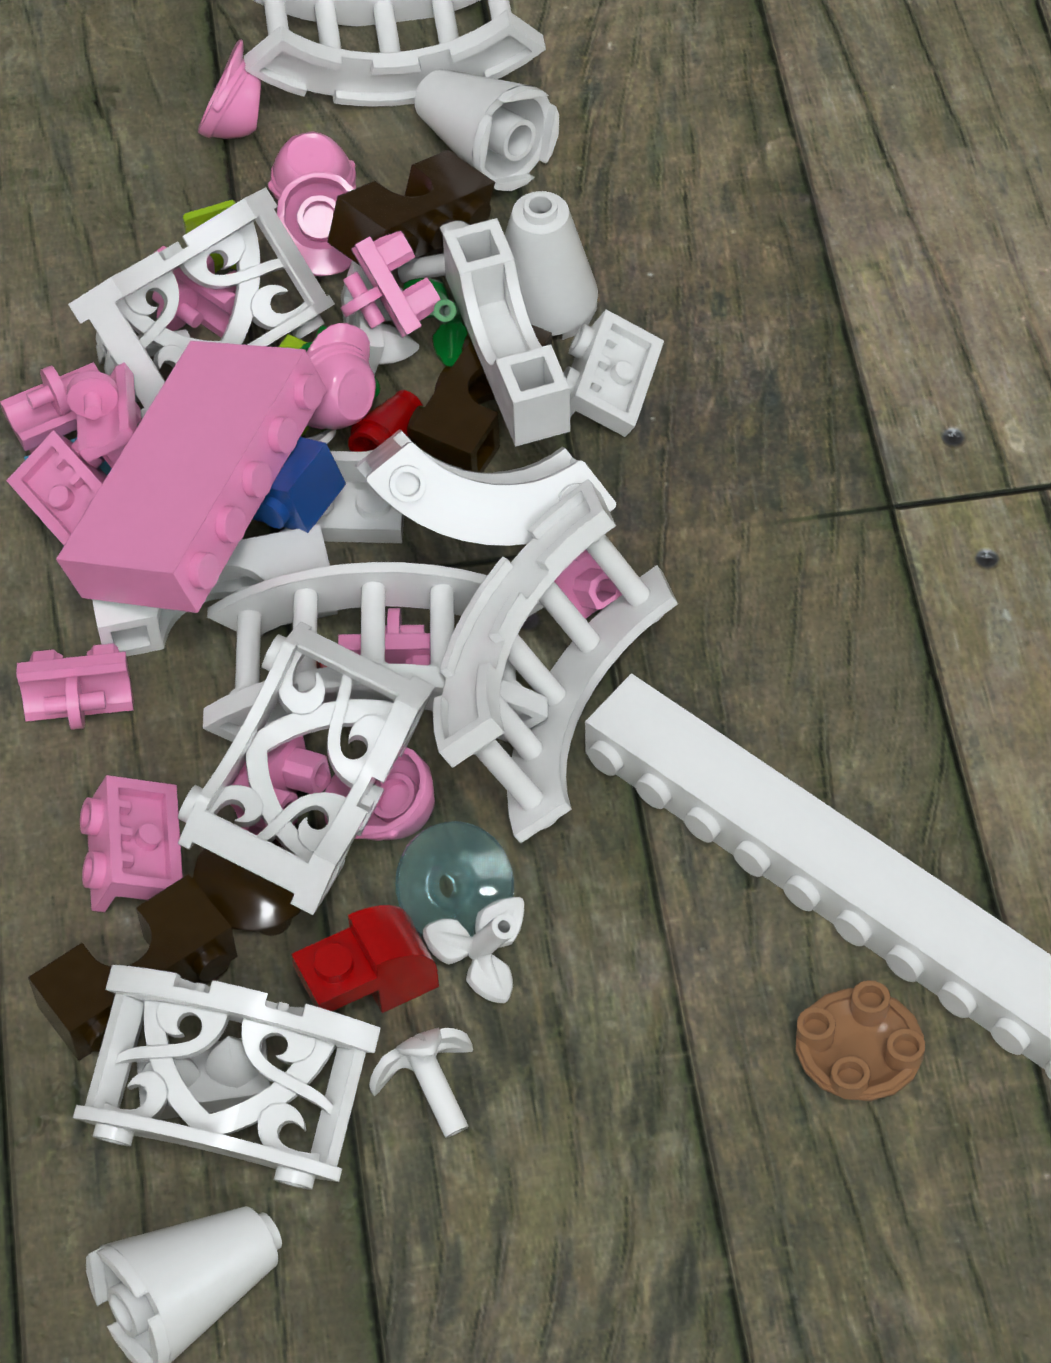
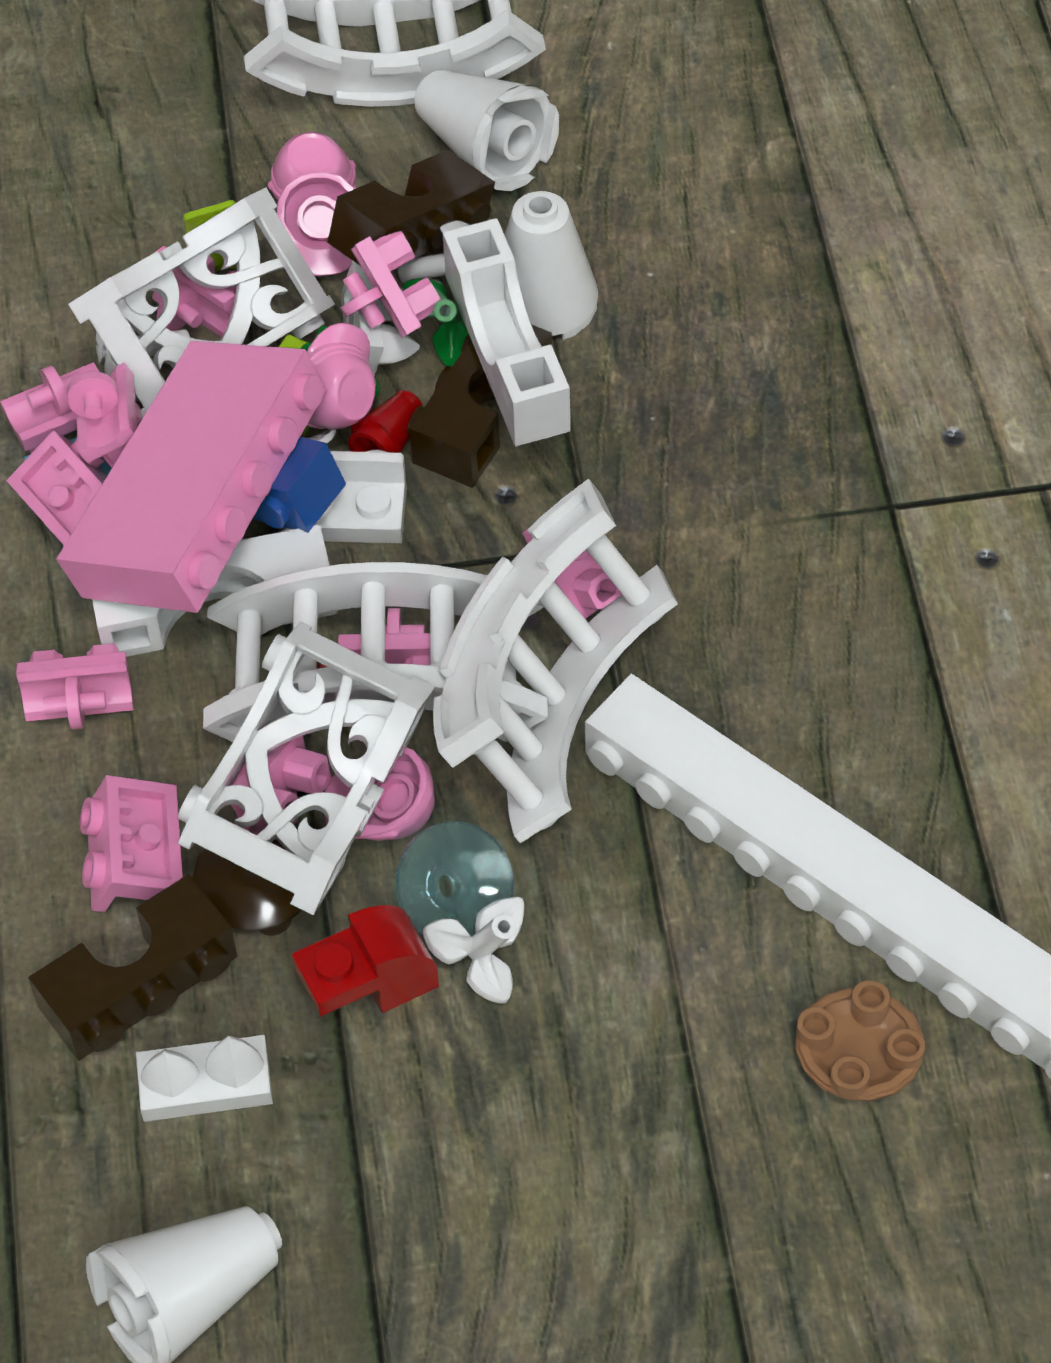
(162, 1003): white fence -> none
(234, 102): bright pink hat -> none
(419, 1055): white plant -> none
(471, 504): white fence -> none
(611, 371): white bracket -> none

